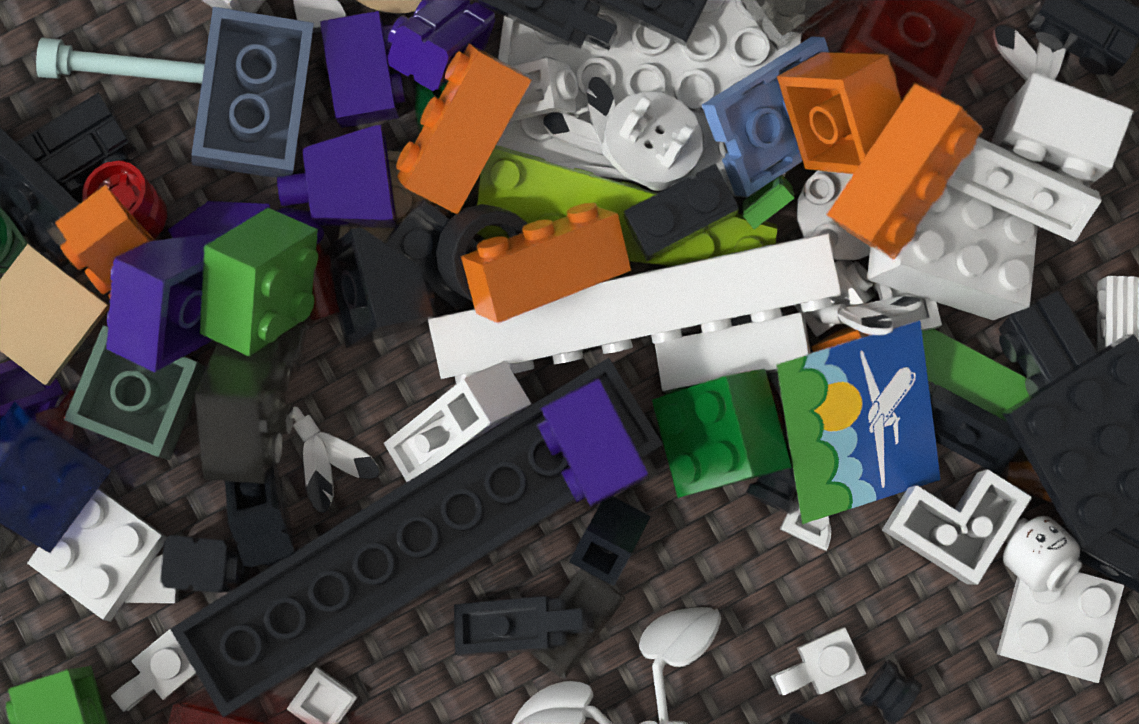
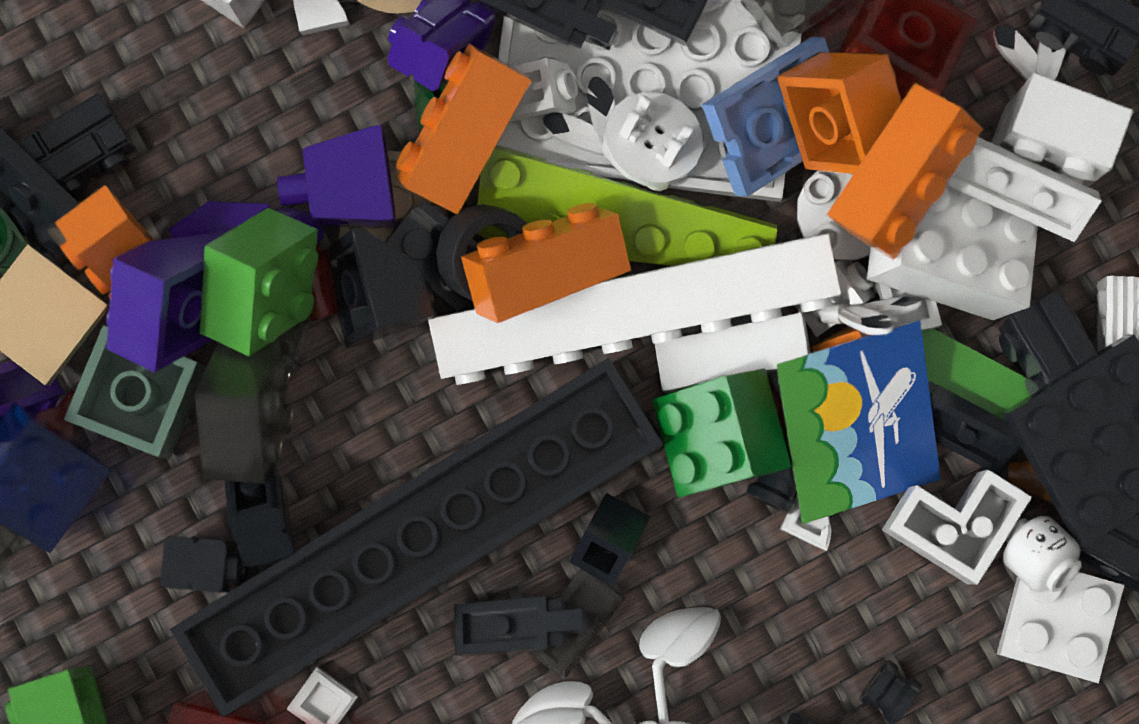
(56, 59): light aqua piece -> none
(101, 555): white plate -> none
(133, 192): red wheel -> none
(150, 589): white tile -> none
(161, 669): white plate -> none
(252, 93): sand blue brick -> none
(322, 450): white piece -> none
(359, 69): dark purple brick -> none
(457, 419): white slope -> none
(592, 443): dark purple brick -> none
(681, 212): black brick -> none
(767, 201): bright green tile -> none
(826, 663): white plate -> none

